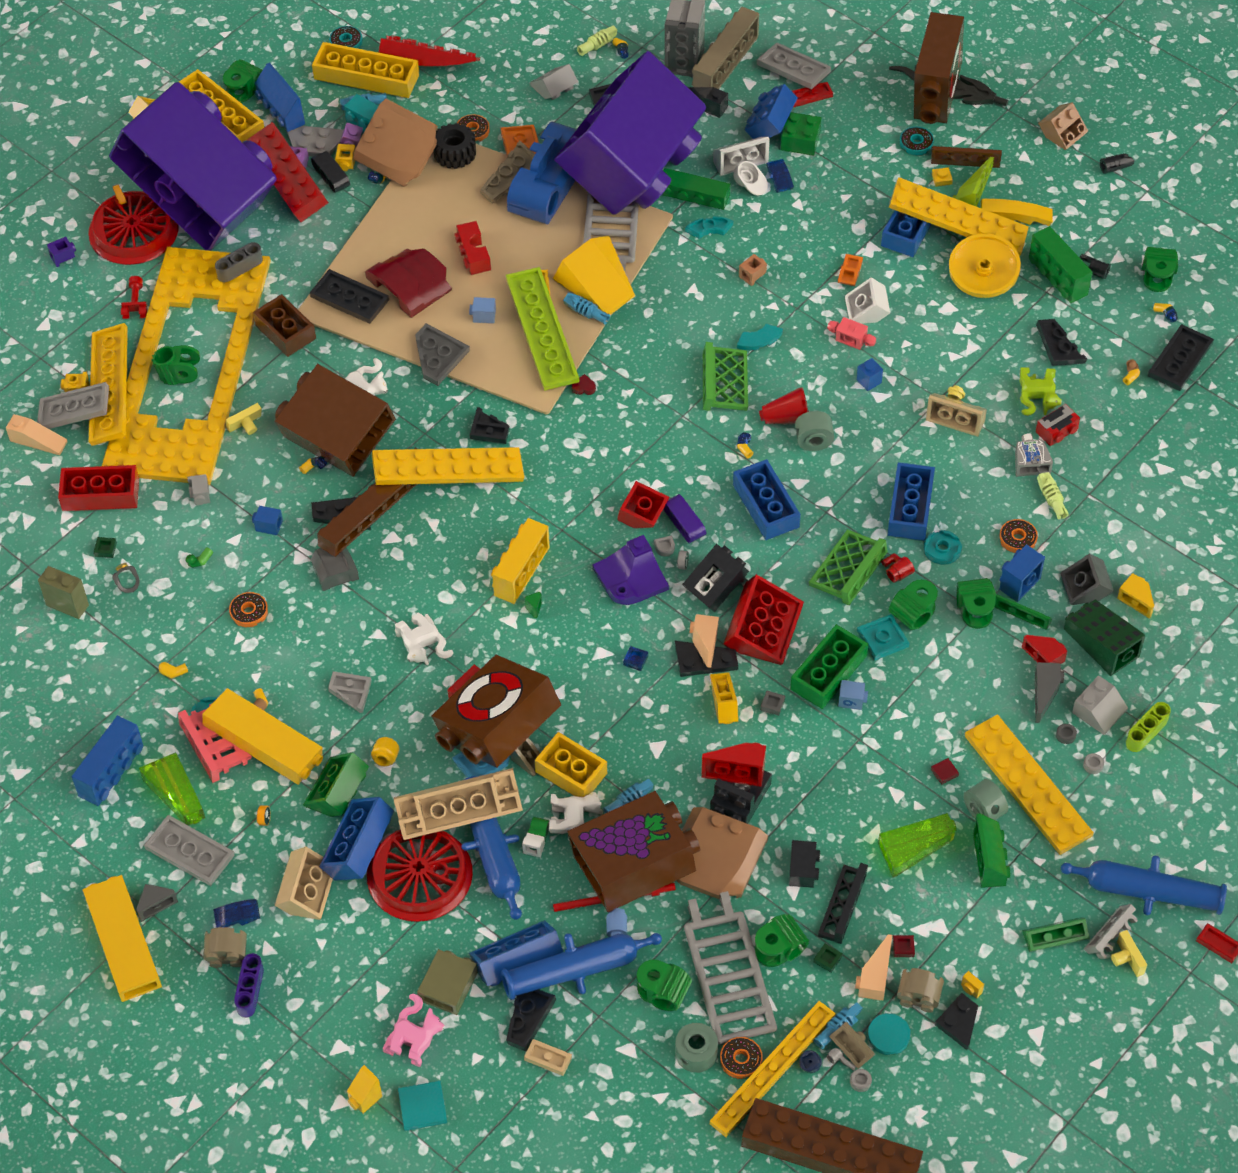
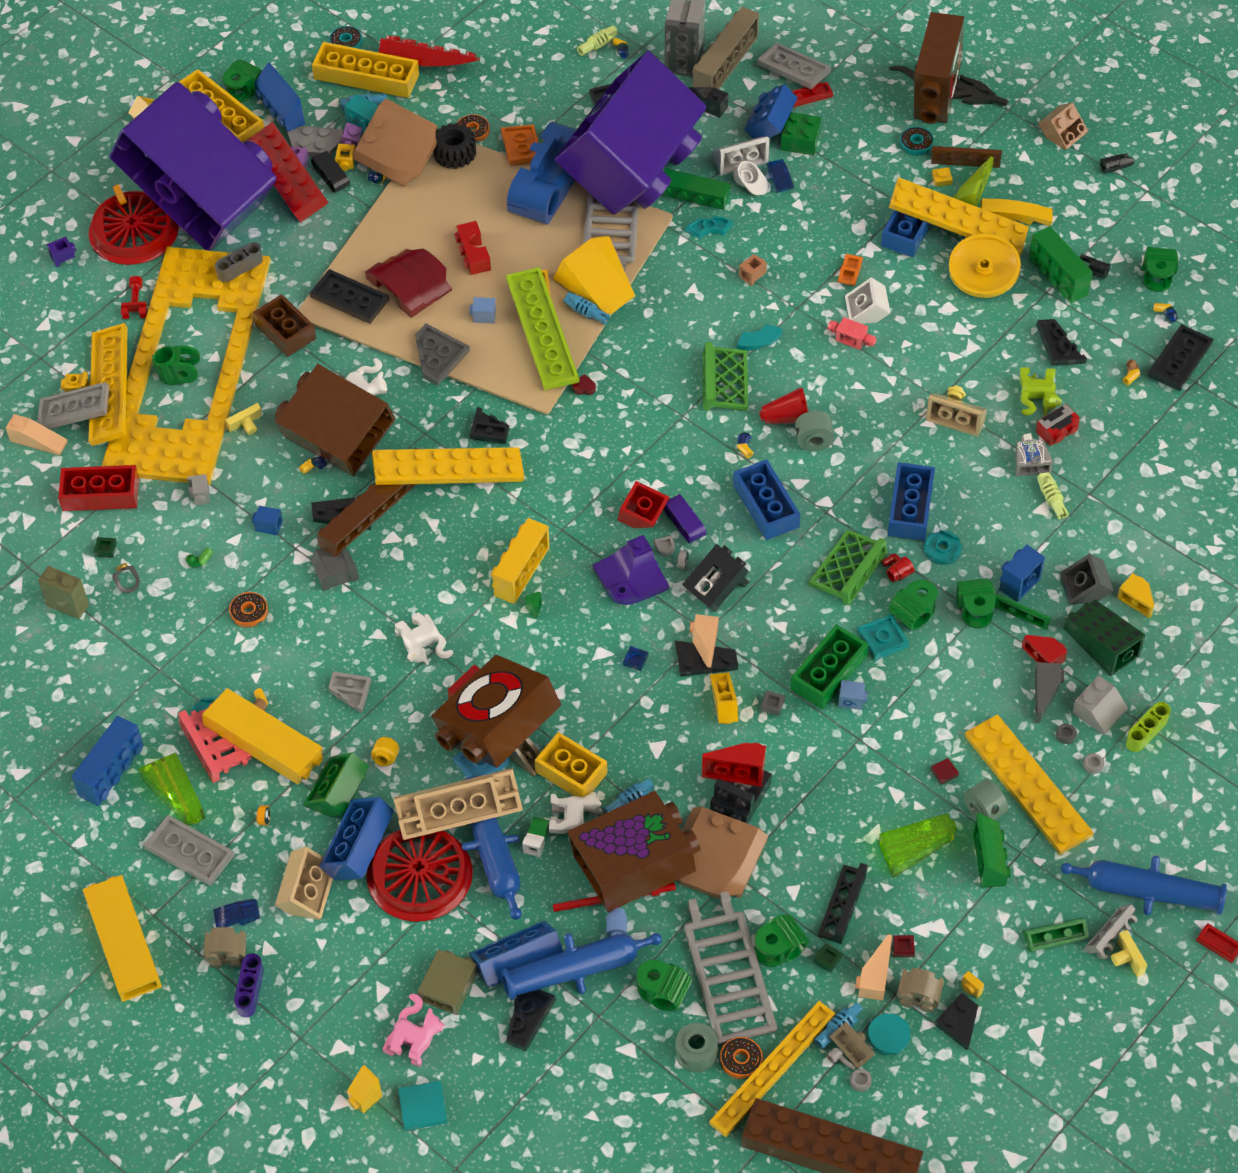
(154, 900): dark grey slope -> none
(172, 671): yellow arm -> none
(500, 182): dark tan wing -> none
(548, 1057): tan plate -> none
(554, 82): light grey slope -> none
(763, 621): red slope -> none
(803, 864): black brick -> none
(810, 1061): dark blue tile -> none
(869, 374): blue brick -> none
(1020, 527): tile -> none

